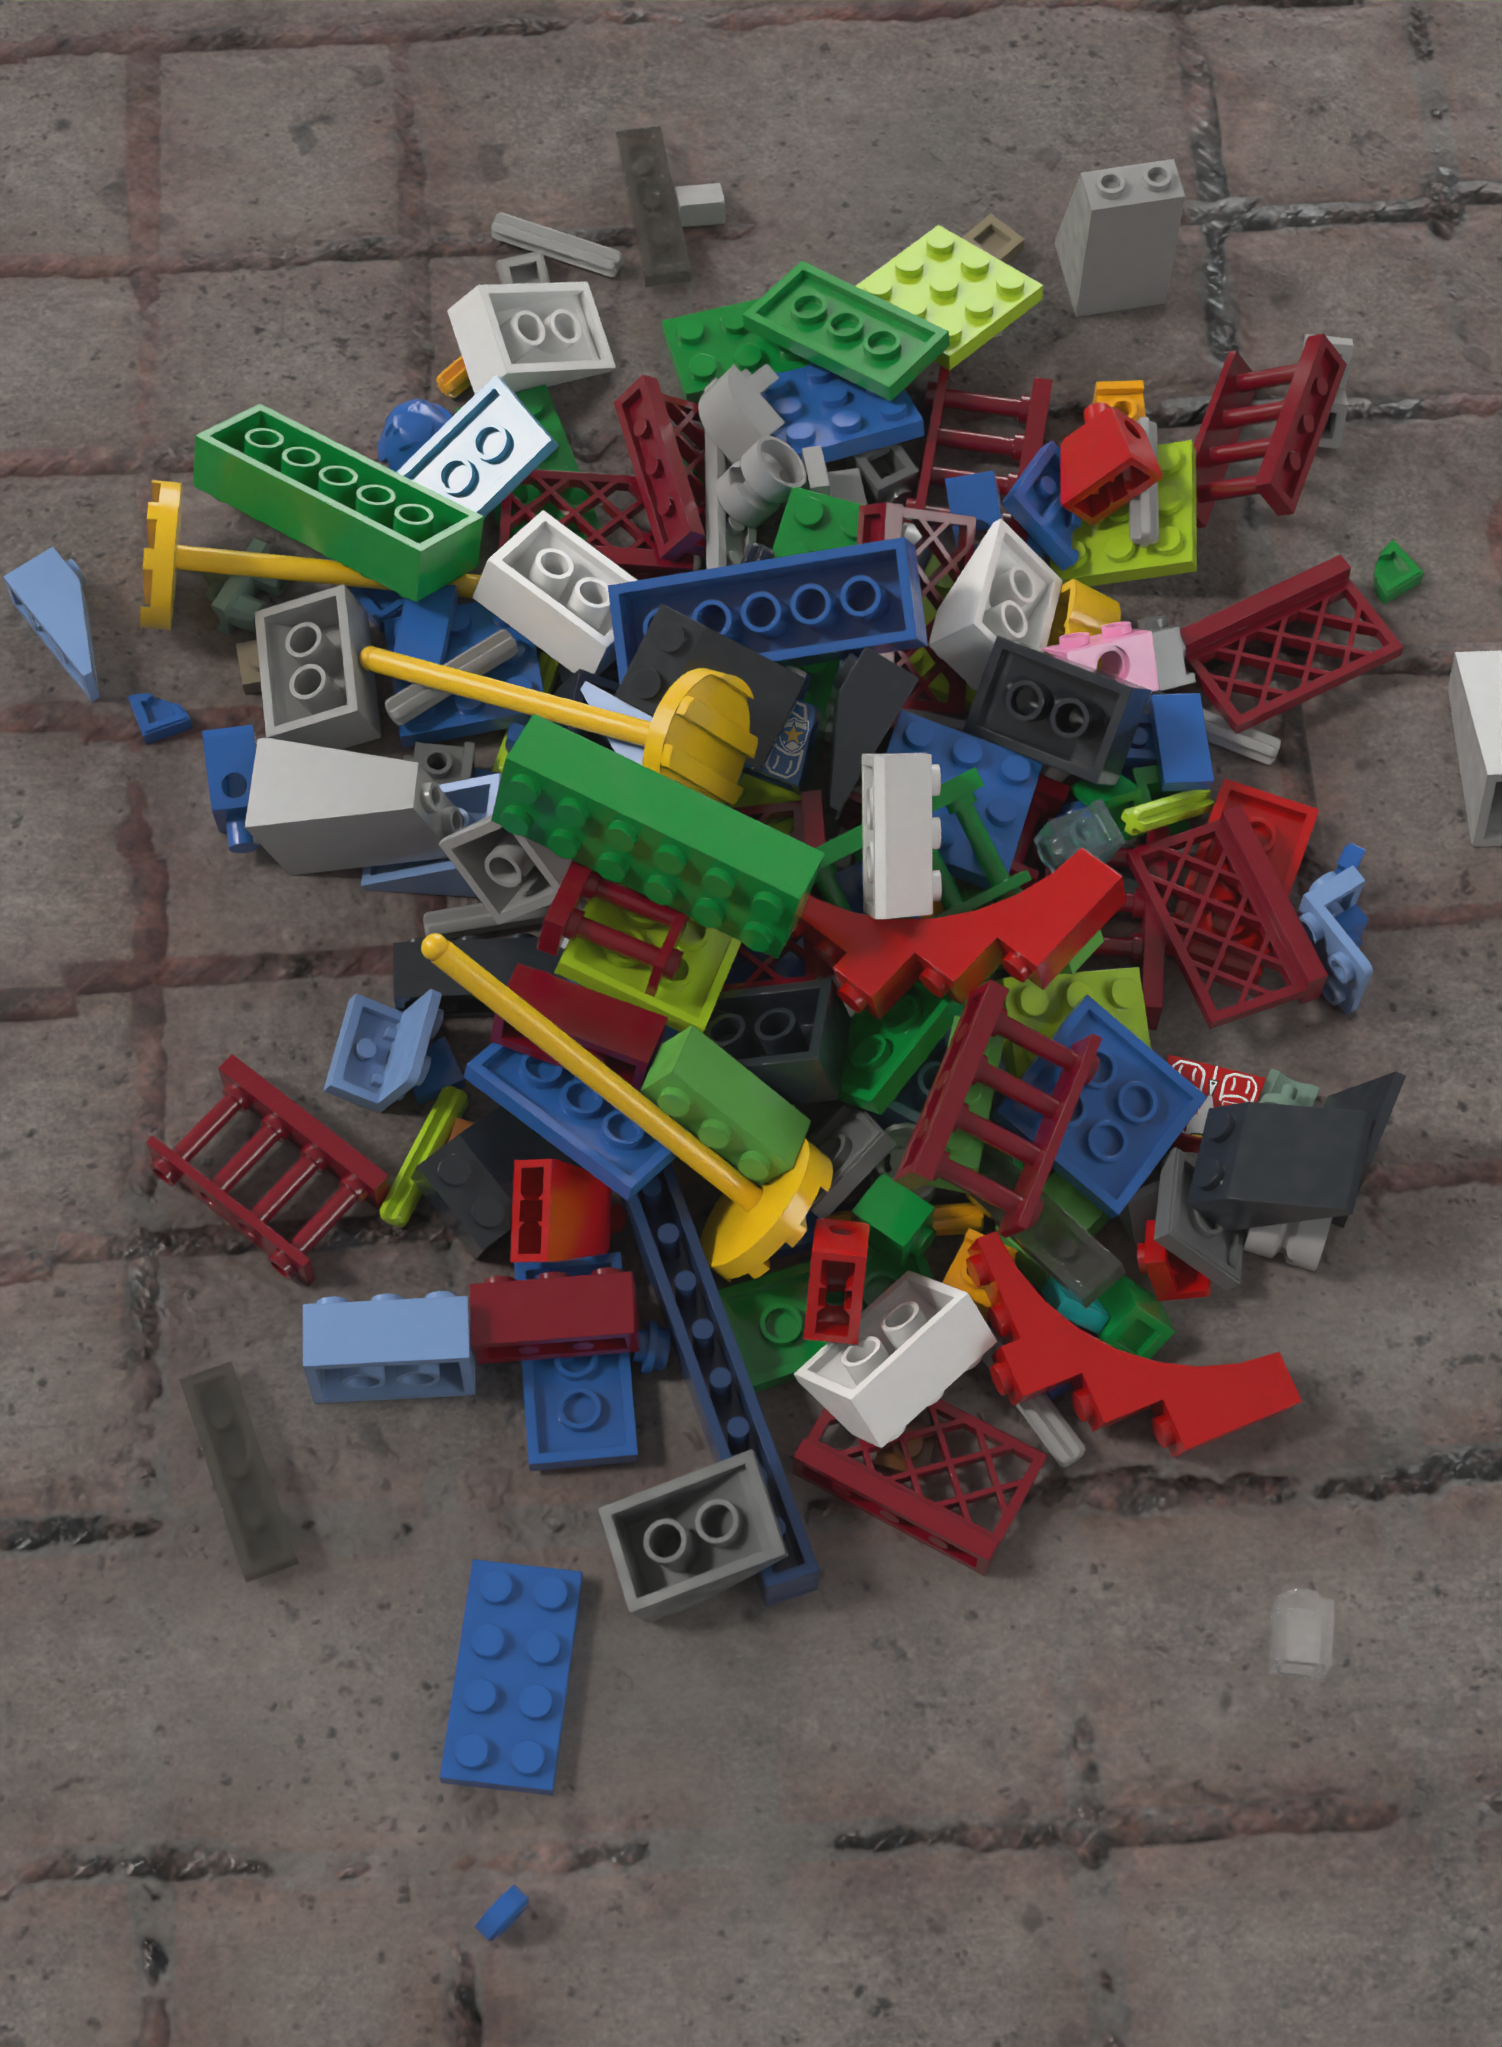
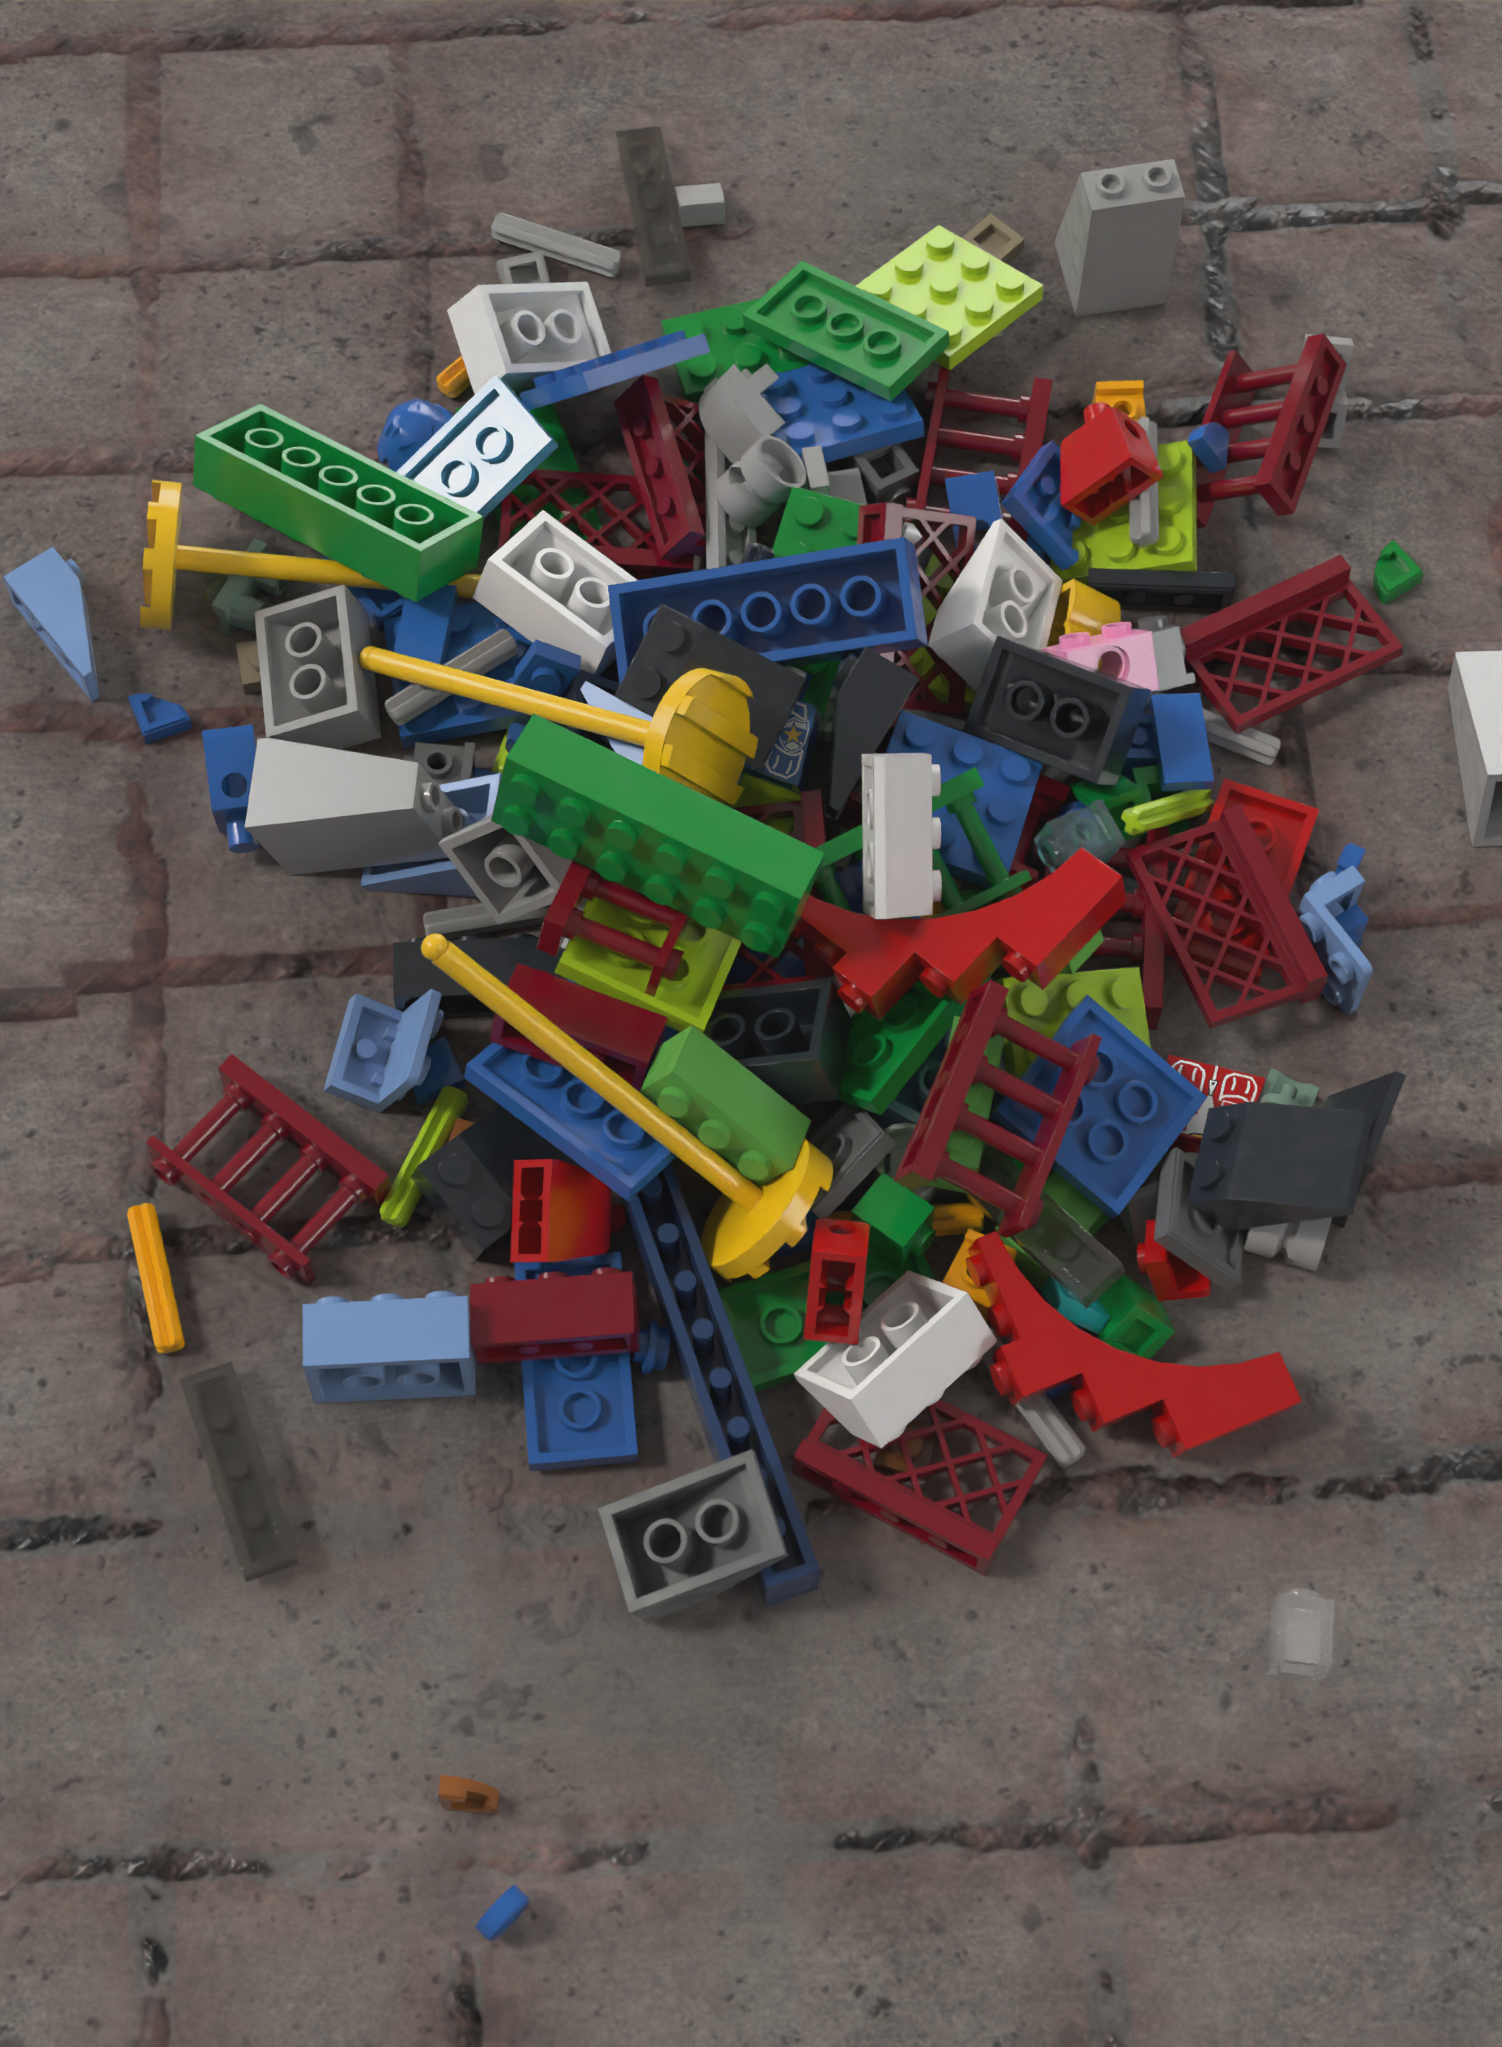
(155, 1278): none -> light orange axle
(467, 1795): none -> dark orange tile
(512, 1677): blue plate -> none
(547, 668): none -> blue plate
(613, 368): none -> blue plate
(1164, 589): none -> black tile
(1210, 445): none -> blue tile

